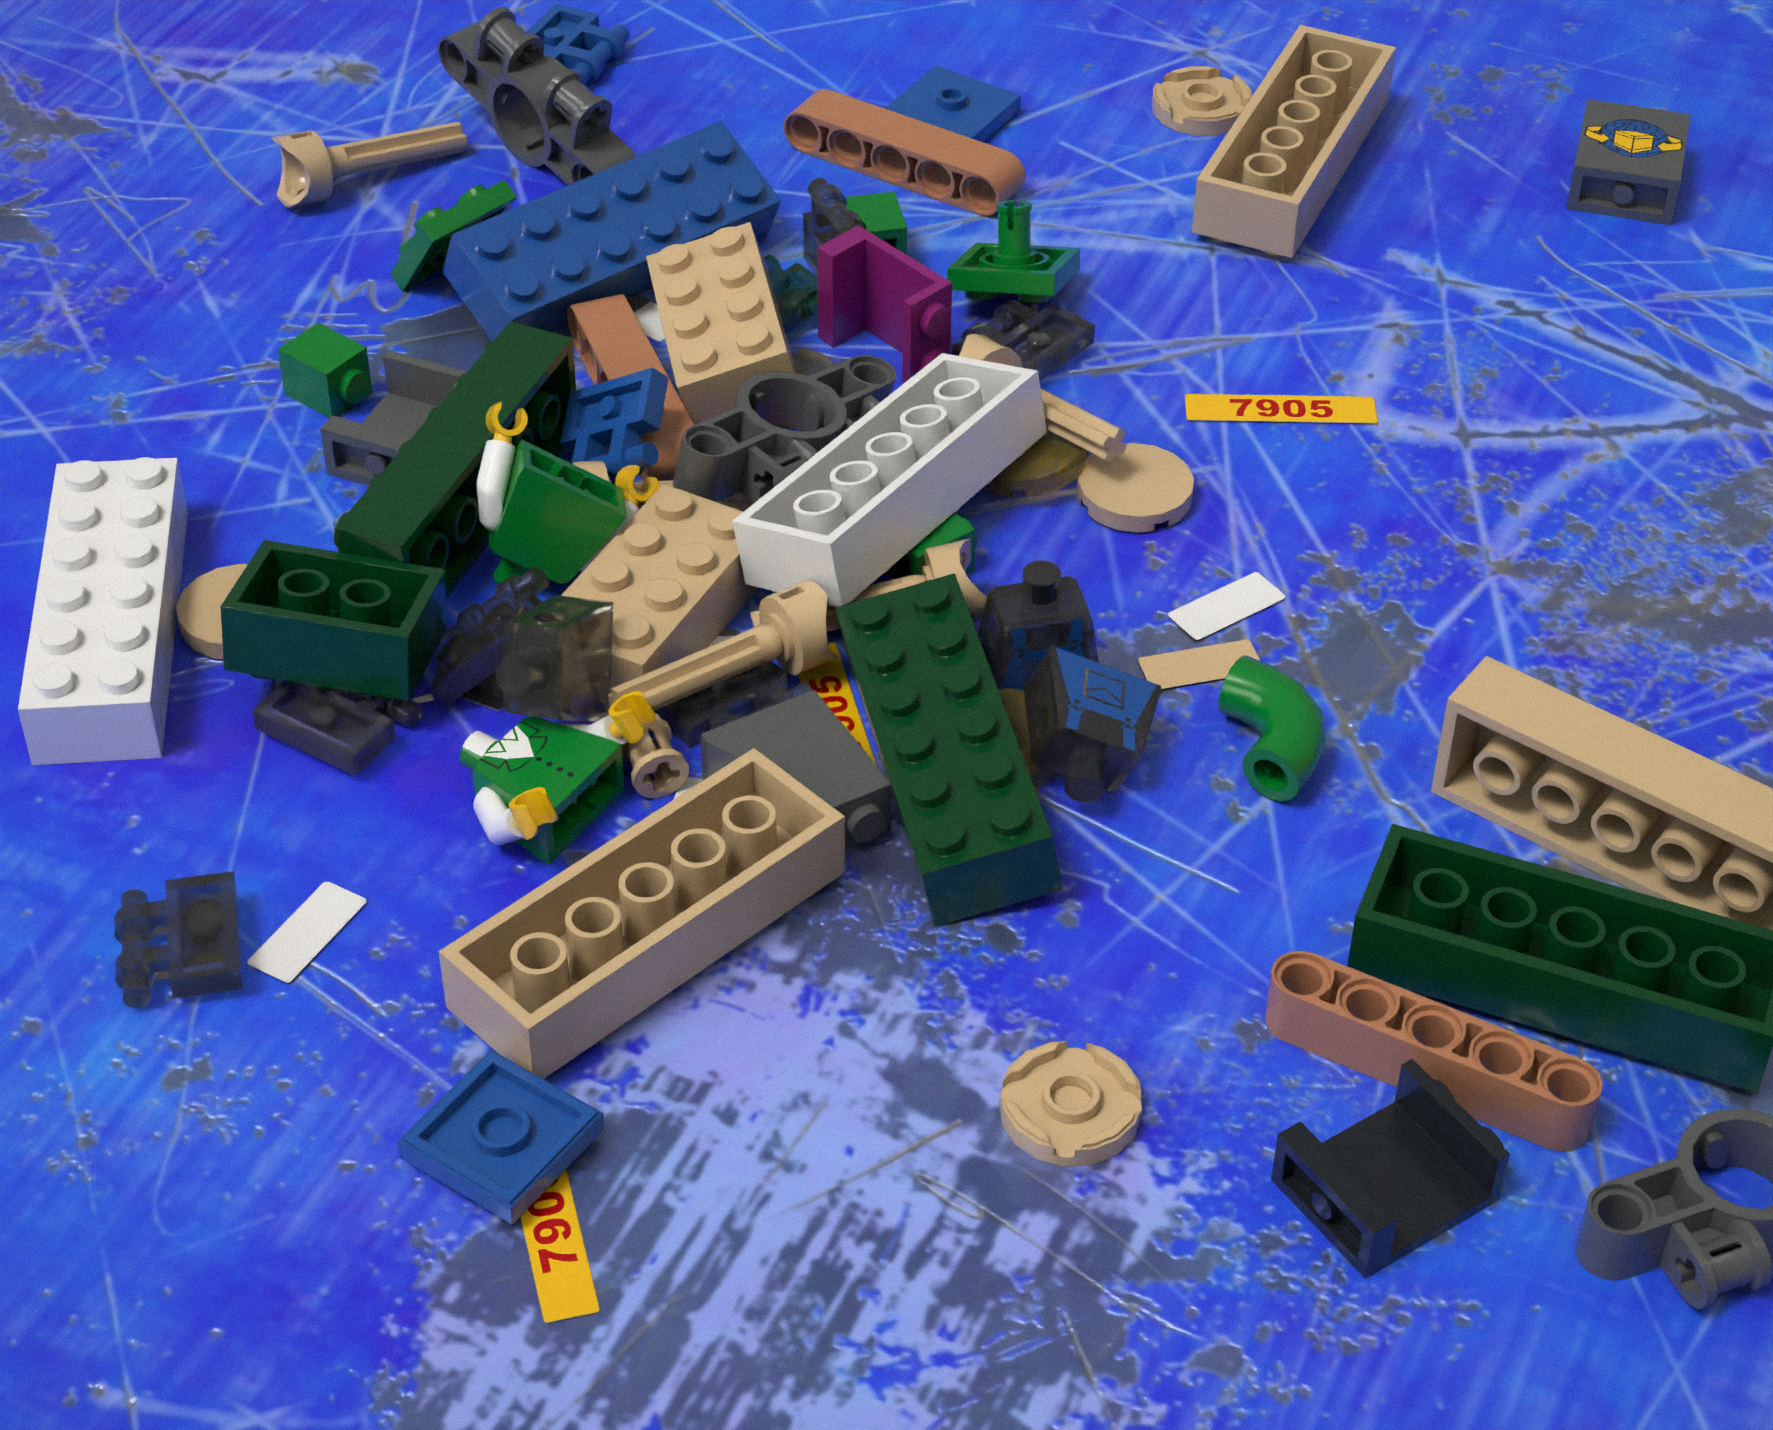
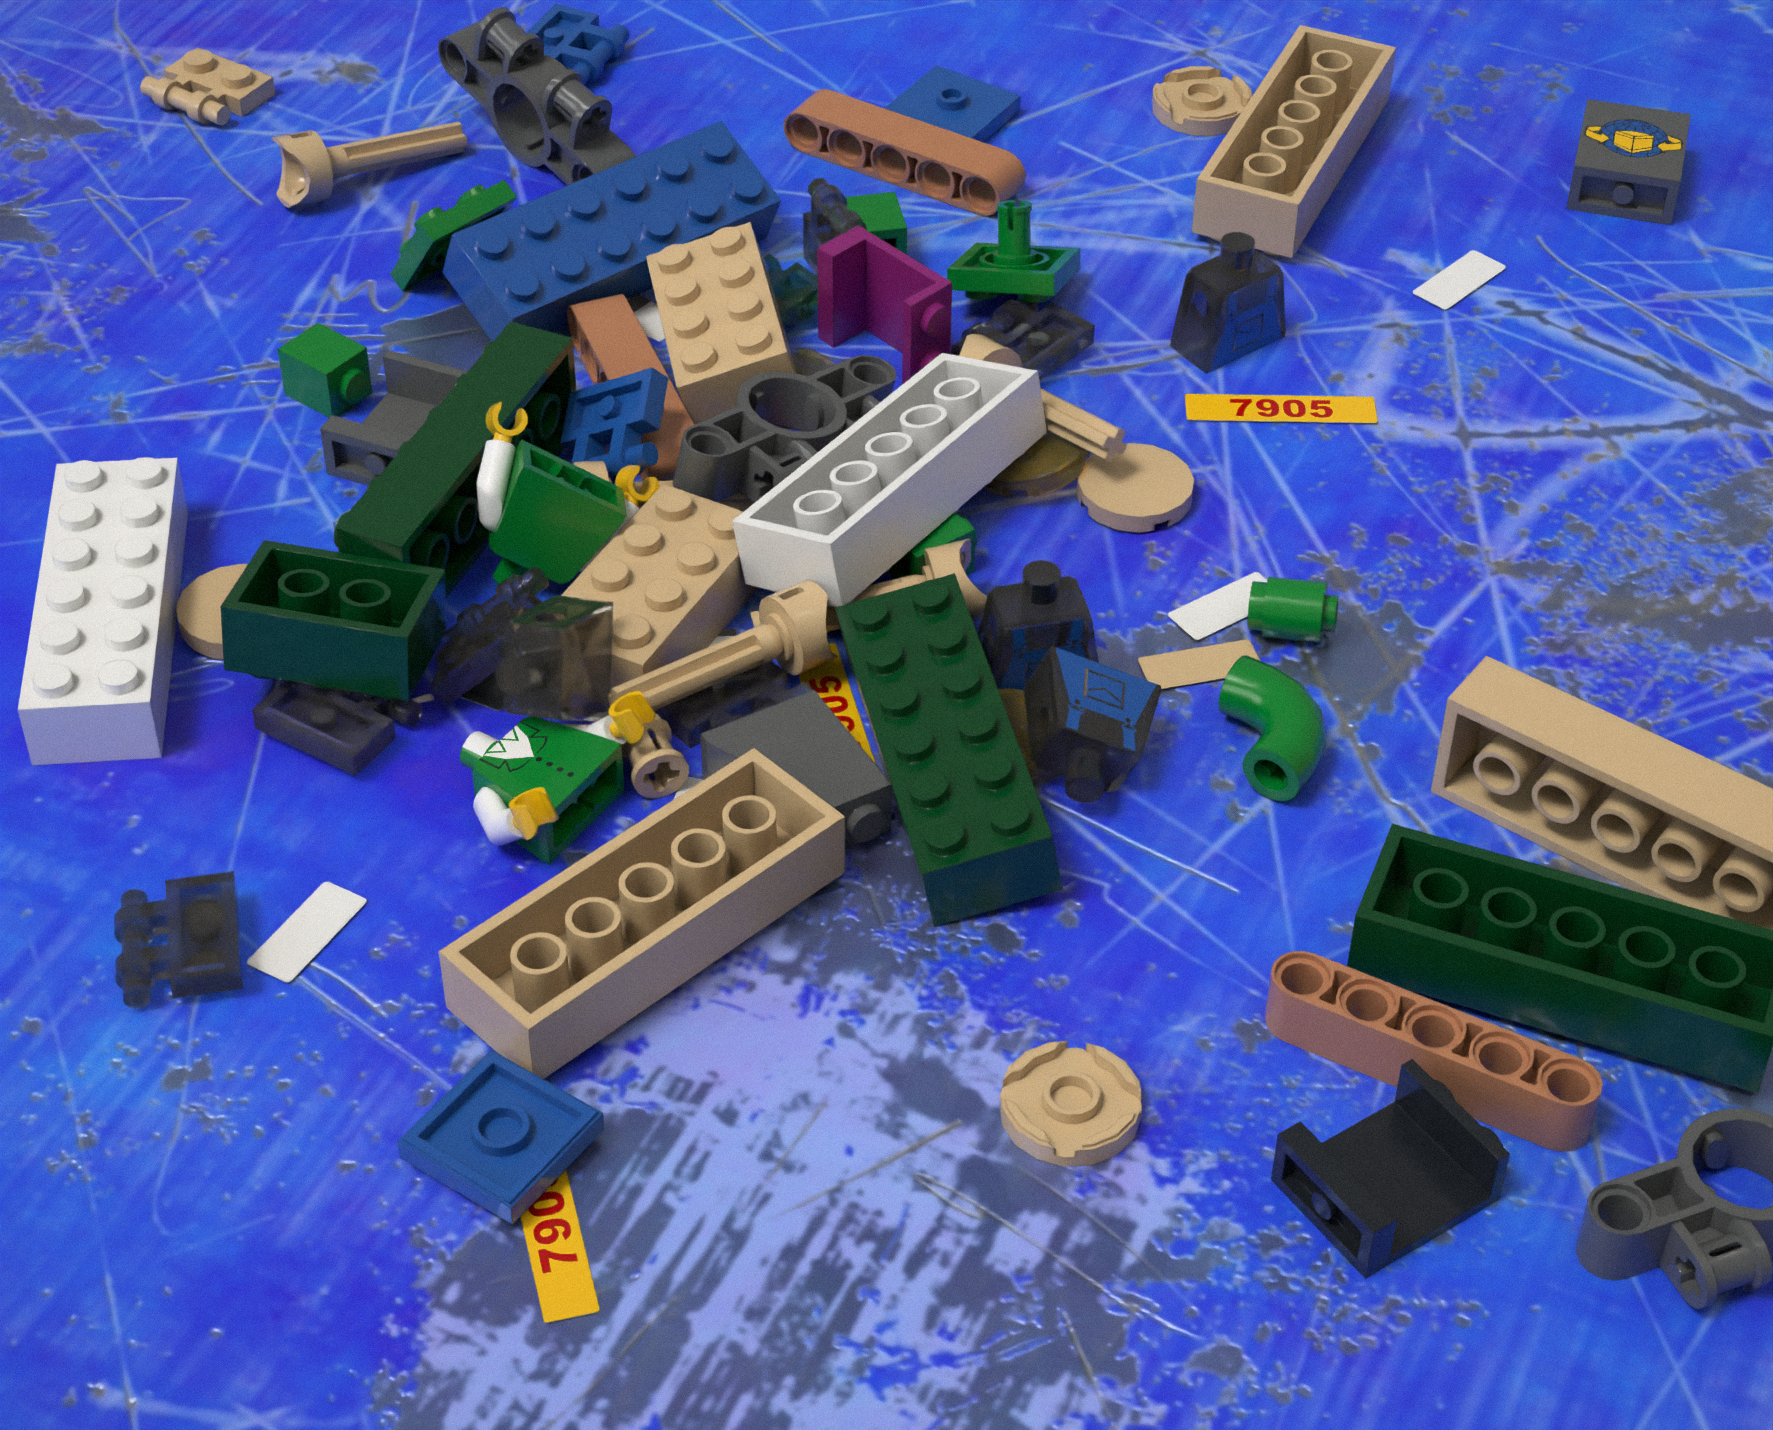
(209, 87): none -> tan plate
(1229, 305): none -> clear smoke torso
(1292, 609): none -> green brick
(1459, 279): none -> white sticker

